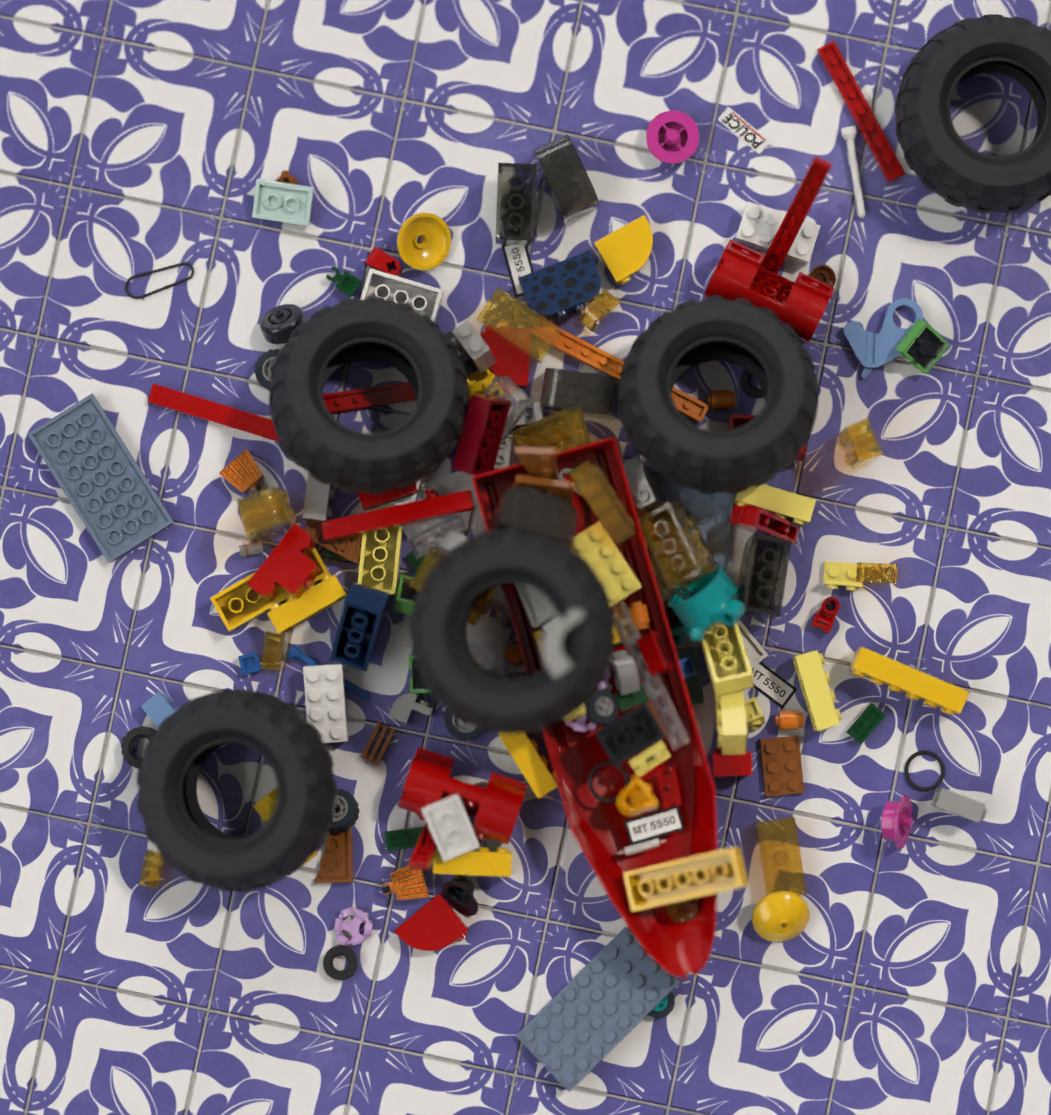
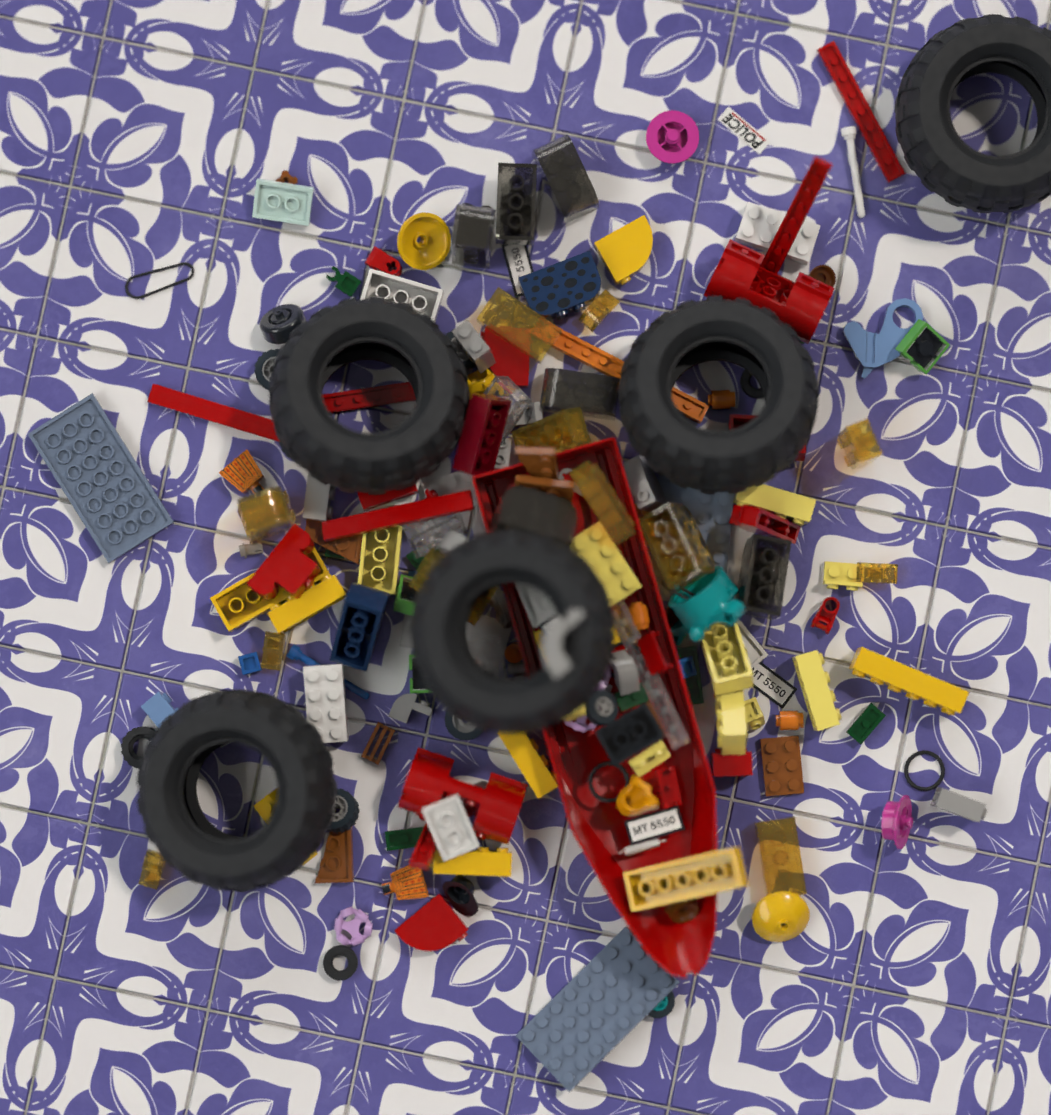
(473, 235): none -> clear smoke brick

